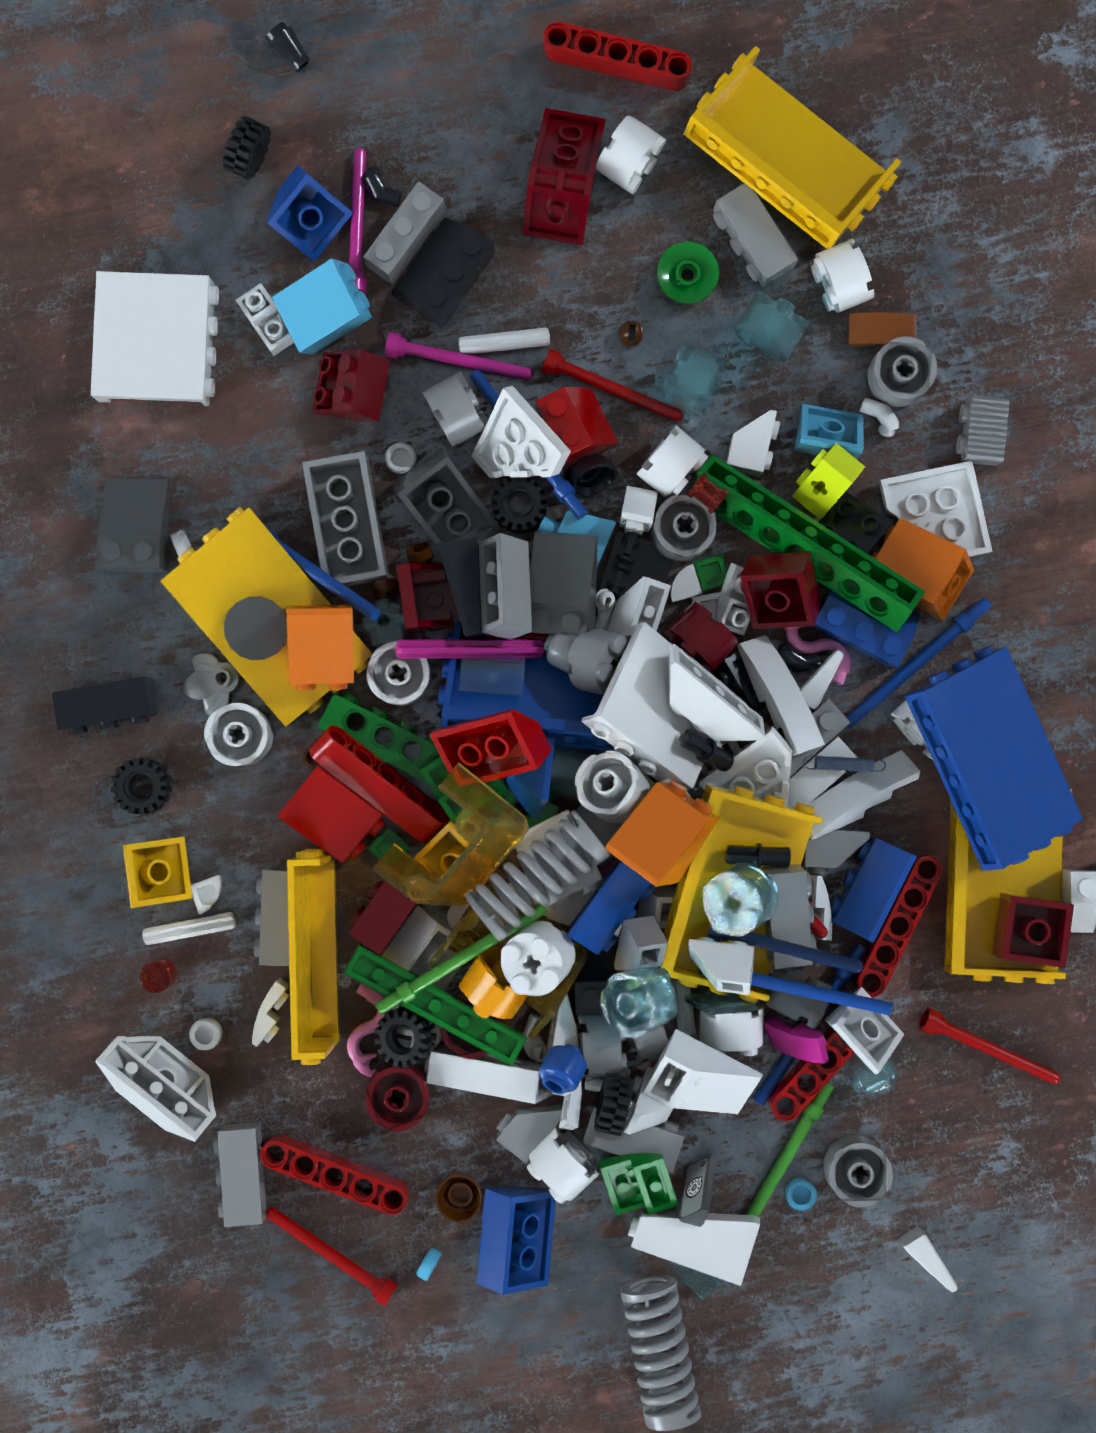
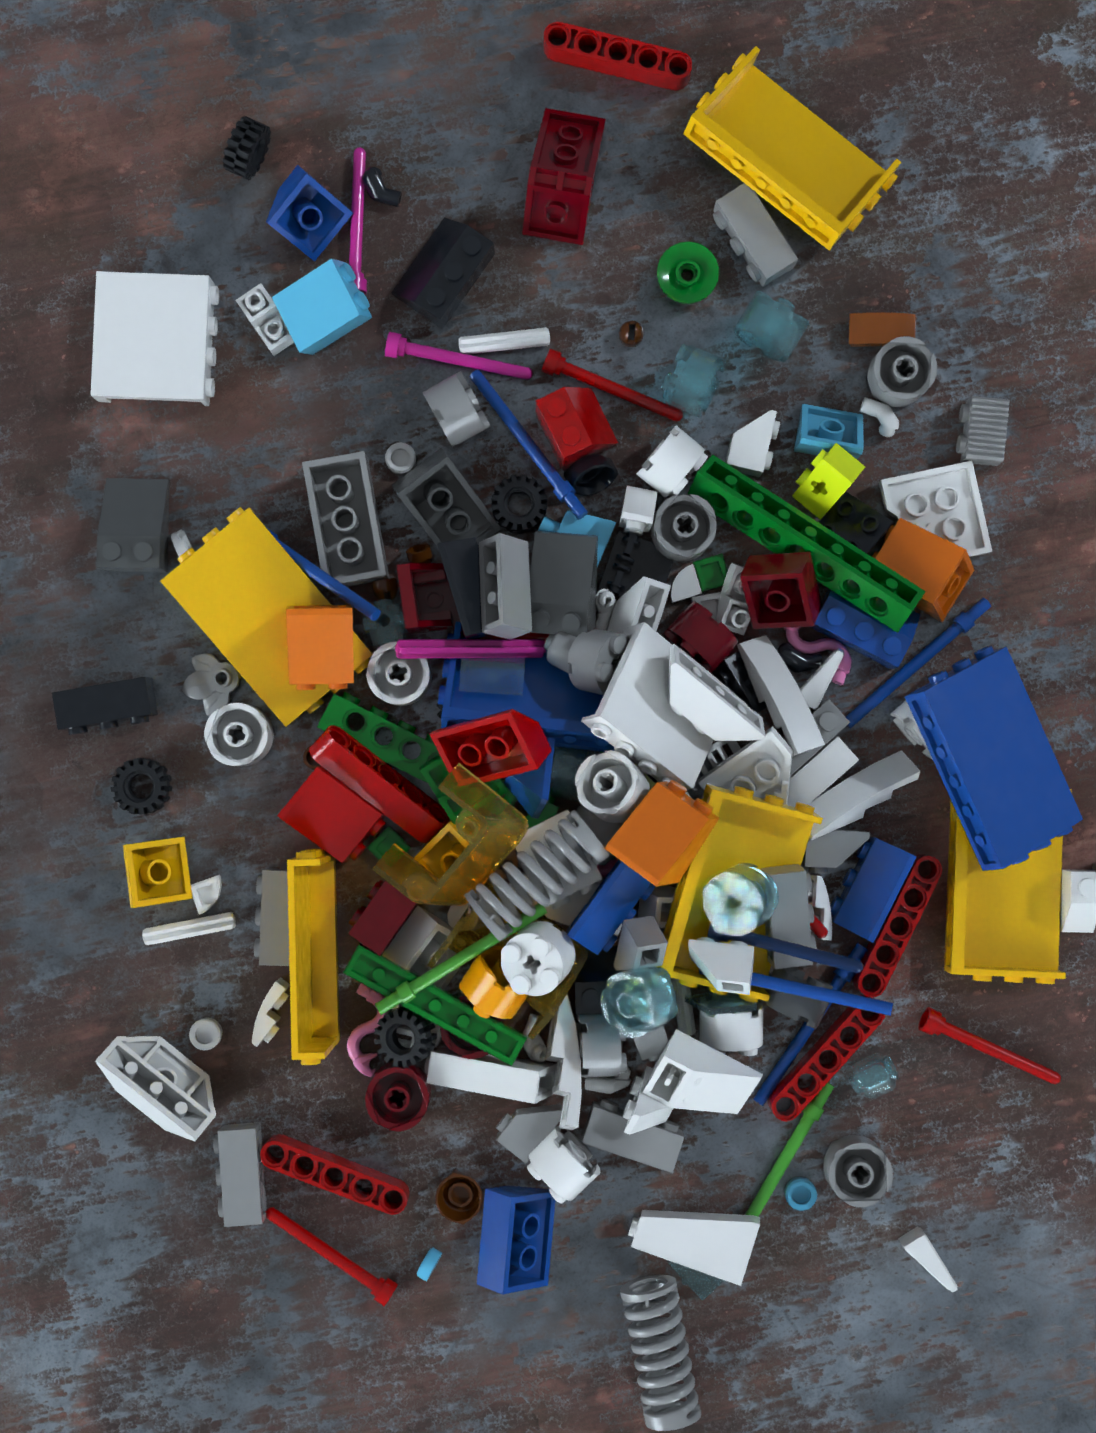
(152, 978): clear red wheel -> none
(256, 628): dark grey tile -> none
(286, 45): black cone -> none
(351, 385): dark red slope -> none
(405, 233): light grey brick -> none
(518, 441): white plate -> none
(563, 1069): blue head -> none
(613, 1104): black tyre -> none
(630, 154): white brick -> none
(638, 1182): green slope -> none
(697, 1191): slope -> none
(706, 750): black axle -> none
(707, 493): clear red bush -> none
(758, 855): black axle -> none
(797, 1042): dark pink slope -> none
(843, 276): white brick -> none
(844, 763): sand blue piece -> none
(867, 1033): white slope -> none
(1033, 930): dark red brick -> none

